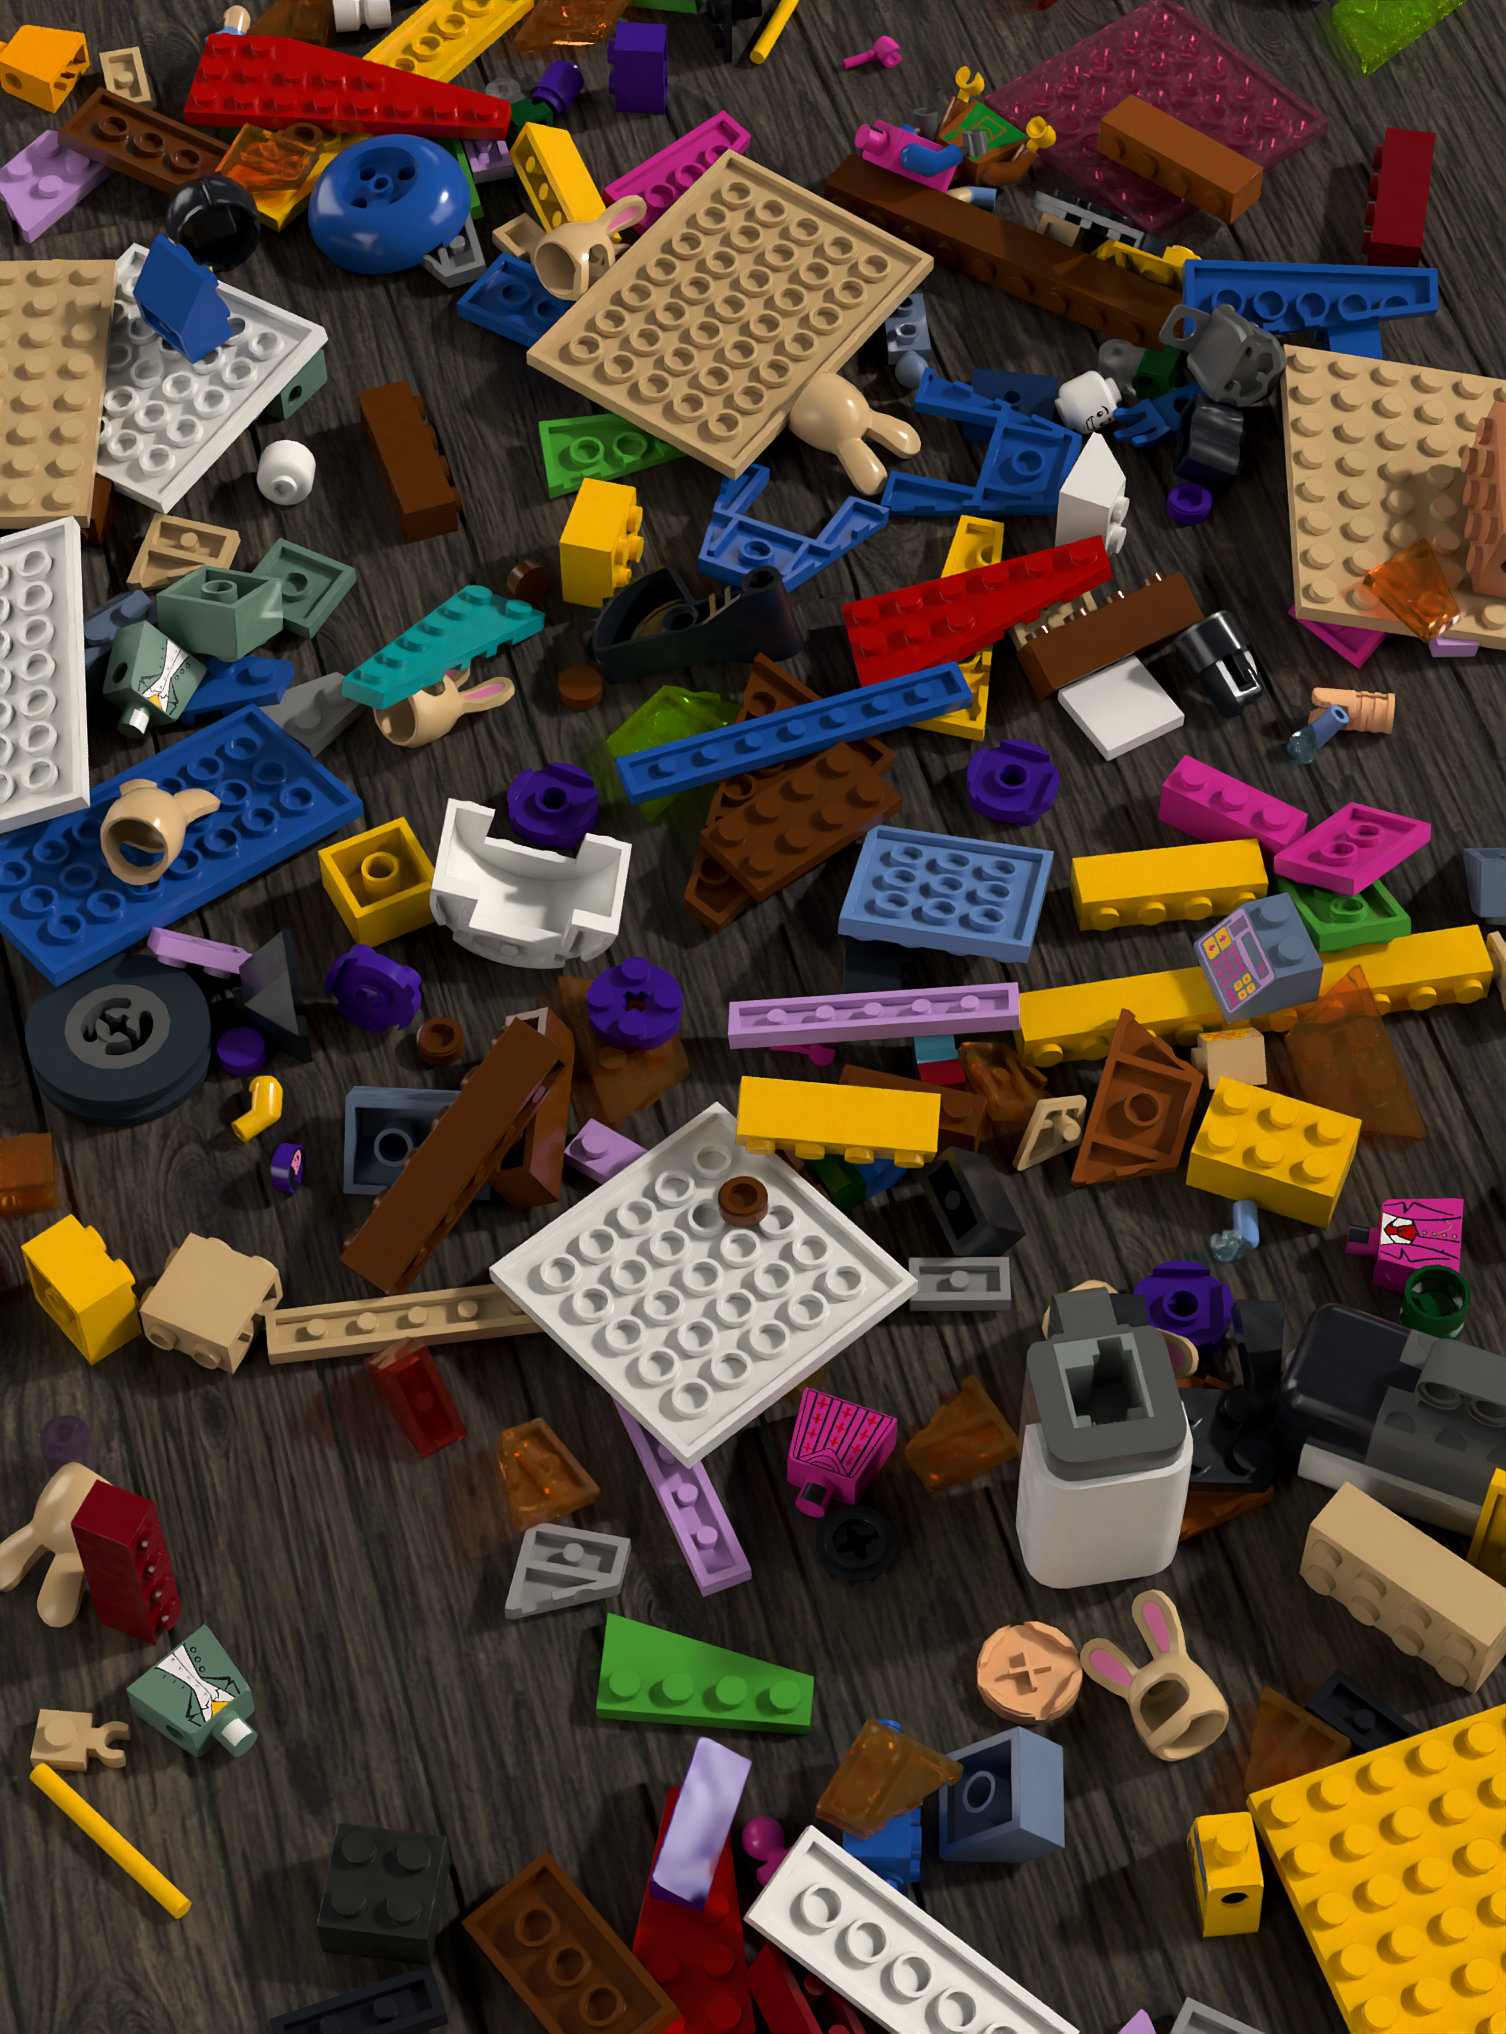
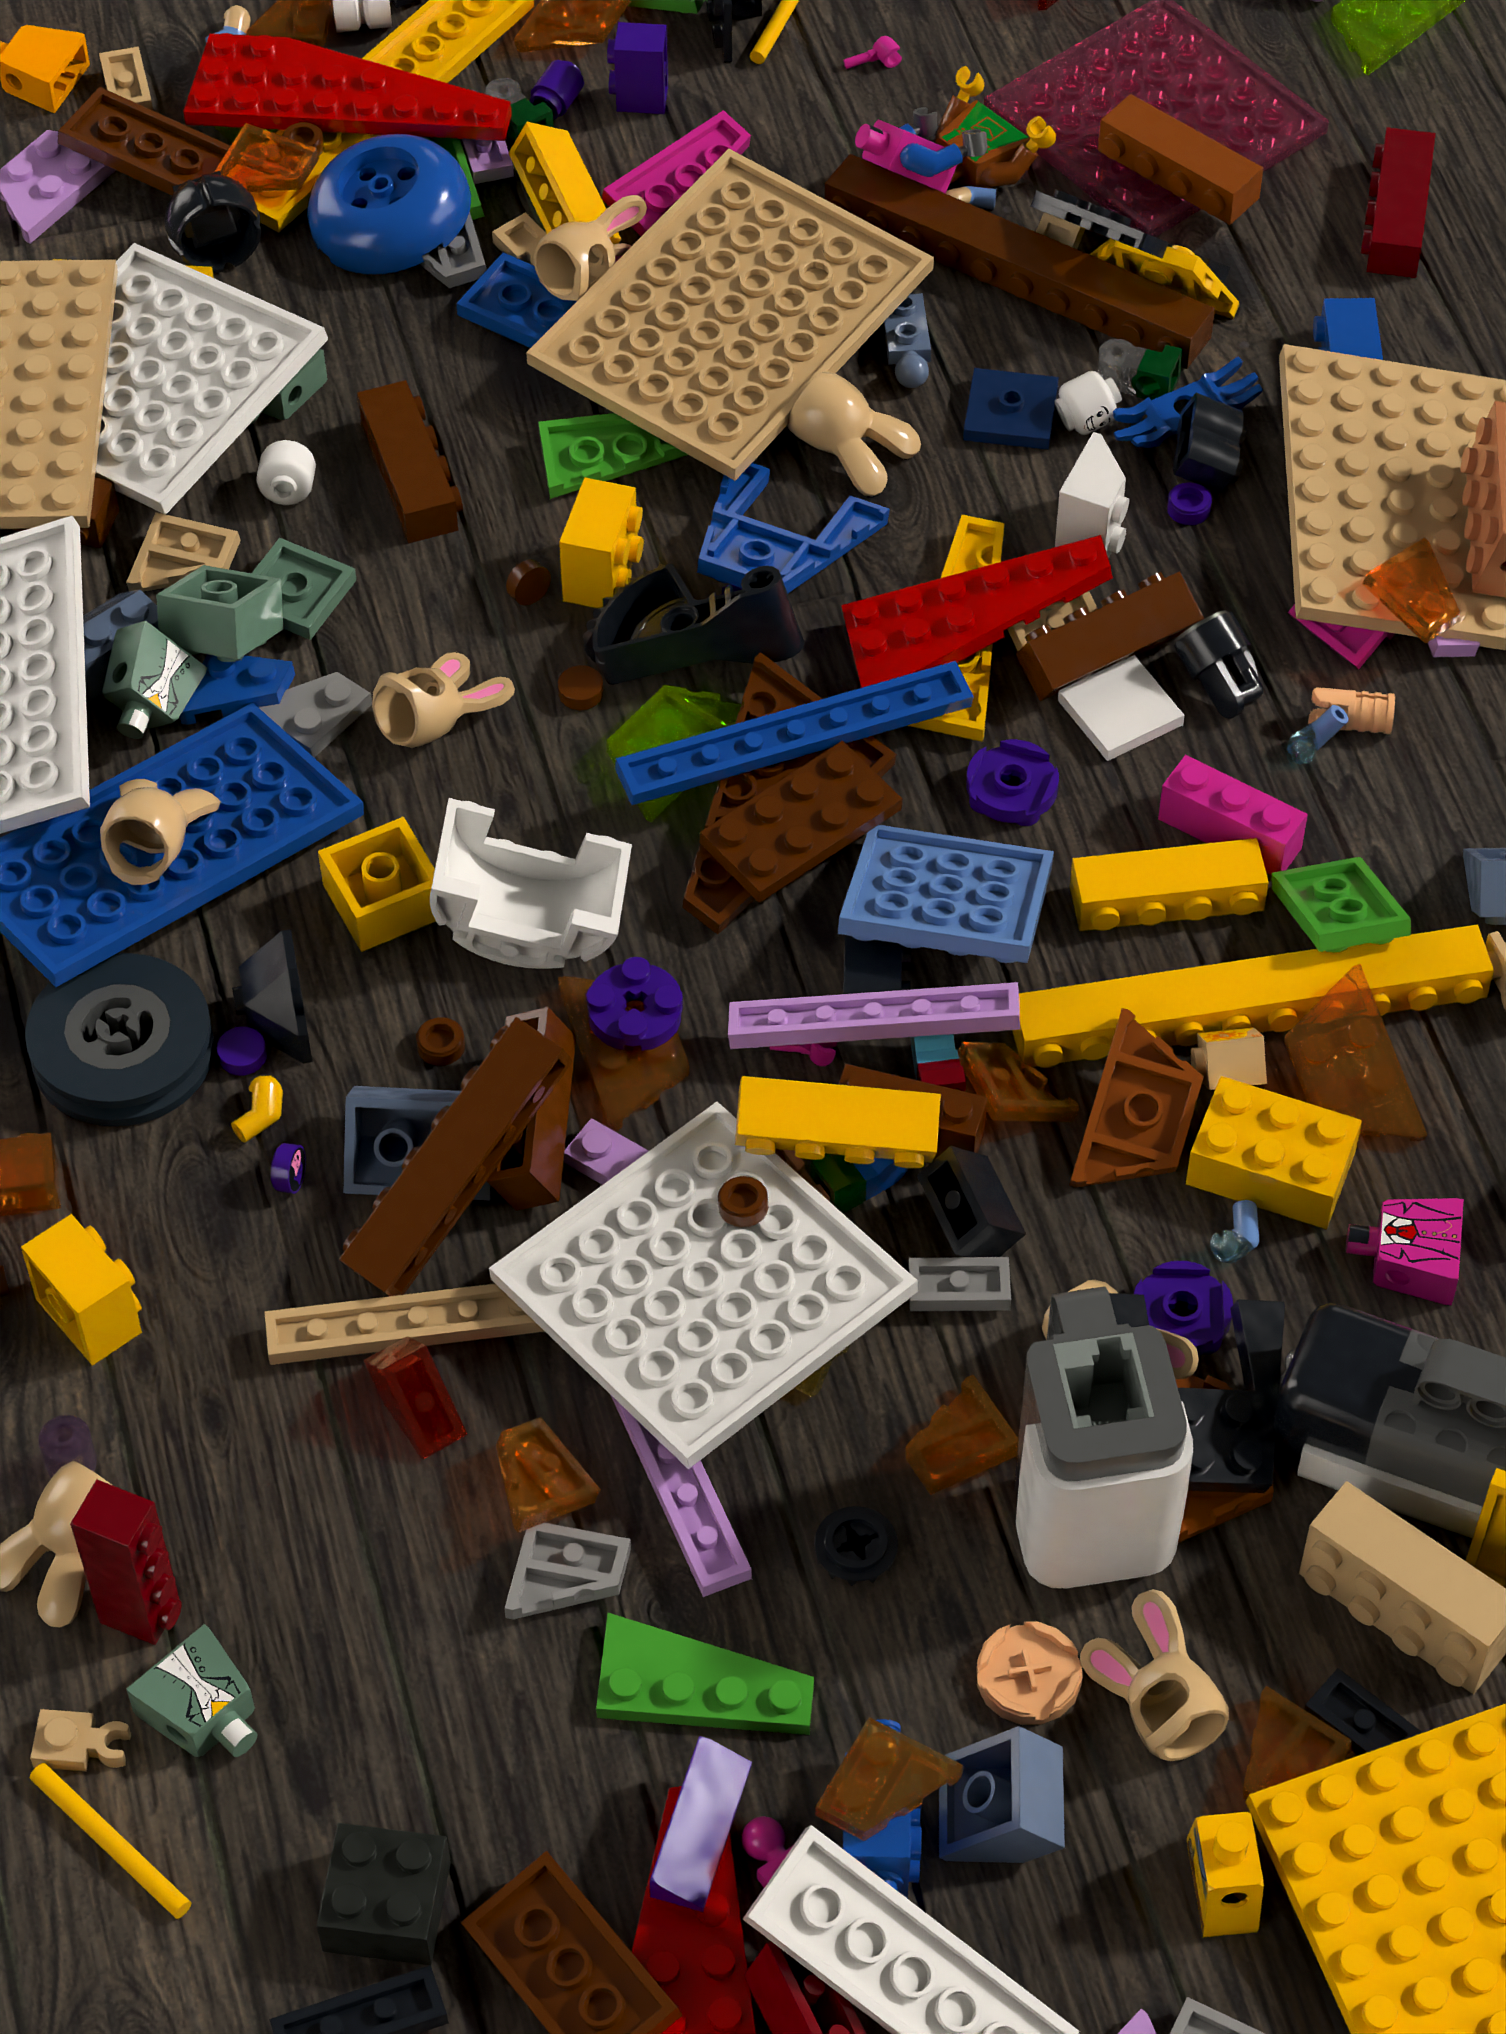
(178, 949): lavender plate -> none
(181, 301): blue slope -> none
(210, 1302): tan brick -> none
(395, 986): dark purple plate -> none
(444, 640): teal wing -> none
(553, 826): dark purple plate -> none
(836, 1450): dark pink torso -> none
(1020, 471): blue wing -> none
(1052, 1130): tan piece -> none
(1228, 354): dark grey piece -> none
(1260, 959): sand blue slope -> none
(1308, 296): blue wing -> none
(1352, 849): dark pink plate -> none
(1435, 1302): dark green wheel -> none

